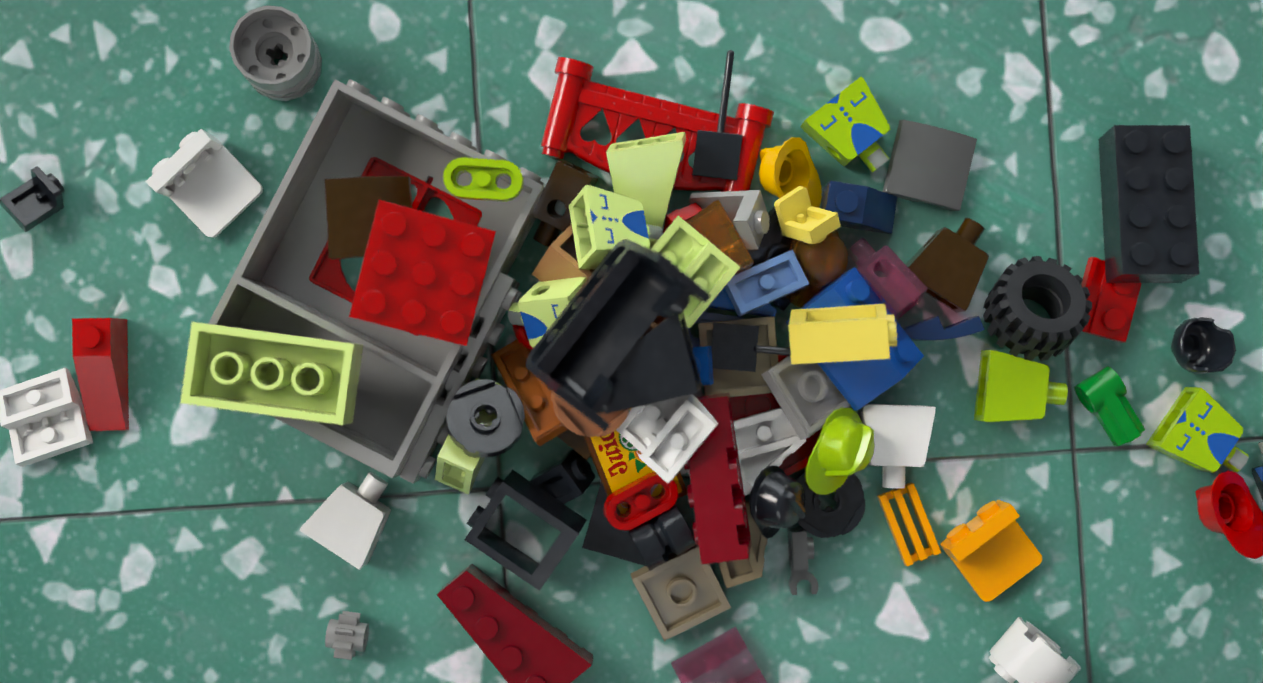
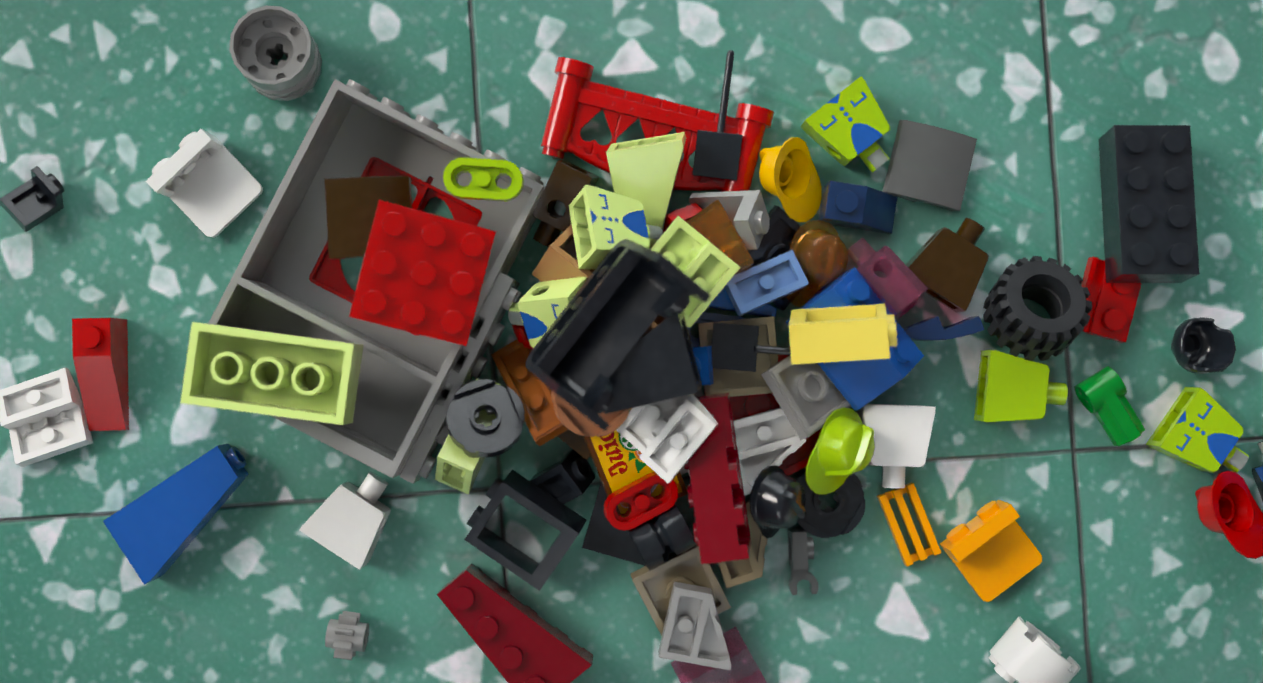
(172, 514): none -> blue slope
(693, 628): none -> light grey wing
(802, 220): light yellow bracket -> none

